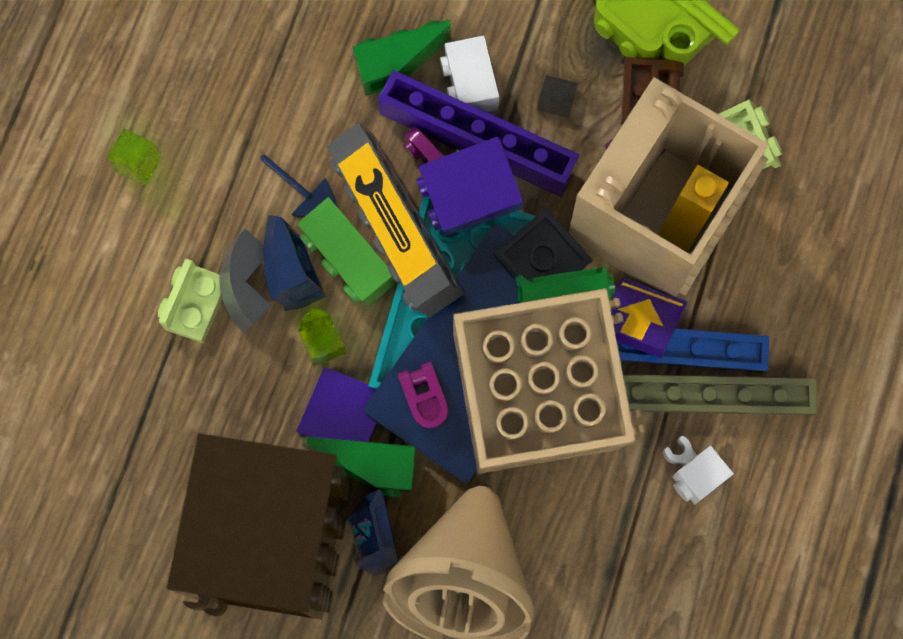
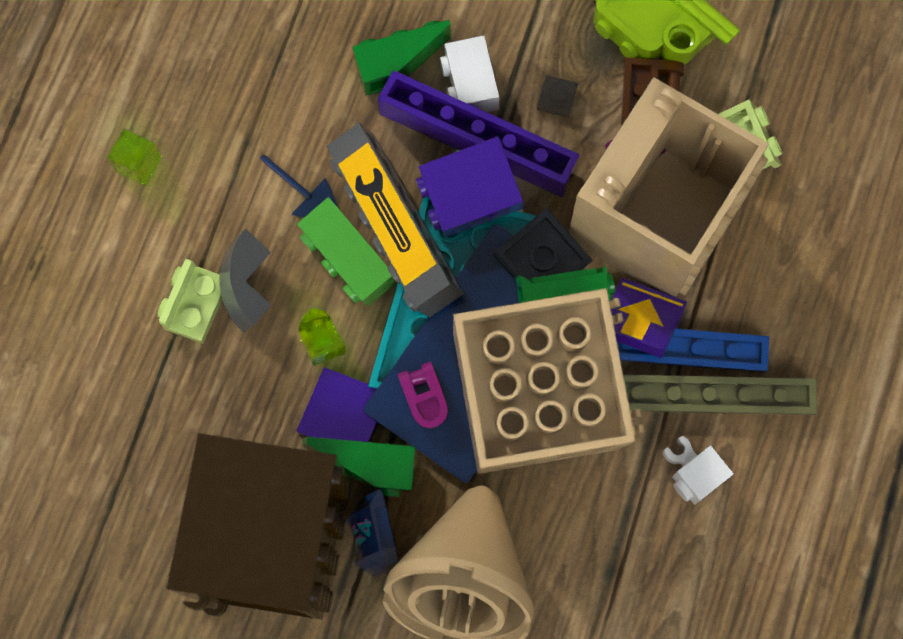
(289, 267): dark blue slope -> none
(420, 147): magenta plate -> none
(693, 208): yellow slope -> none

